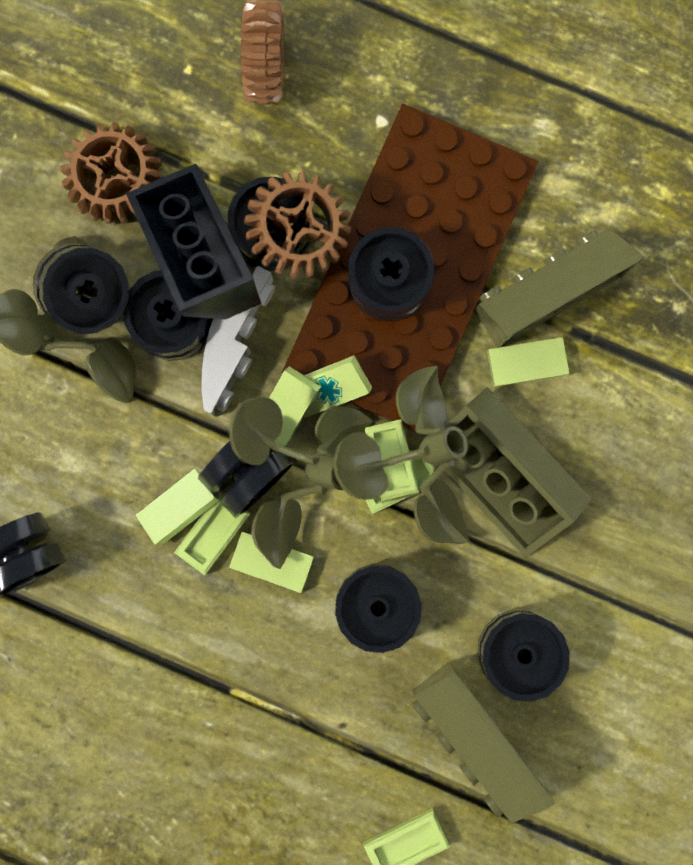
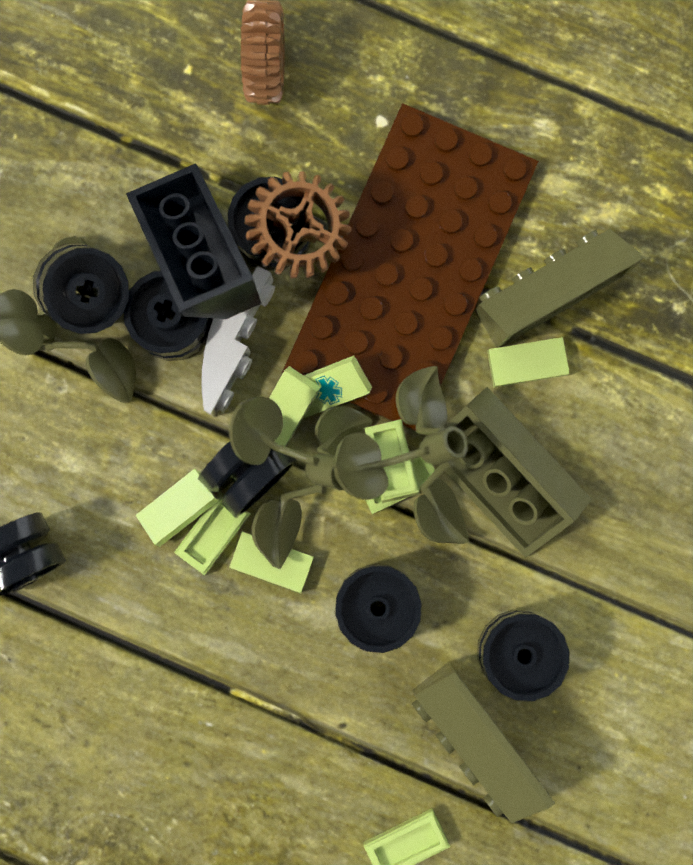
(85, 159): medium nougat gear -> none
(394, 252): black wheel -> none

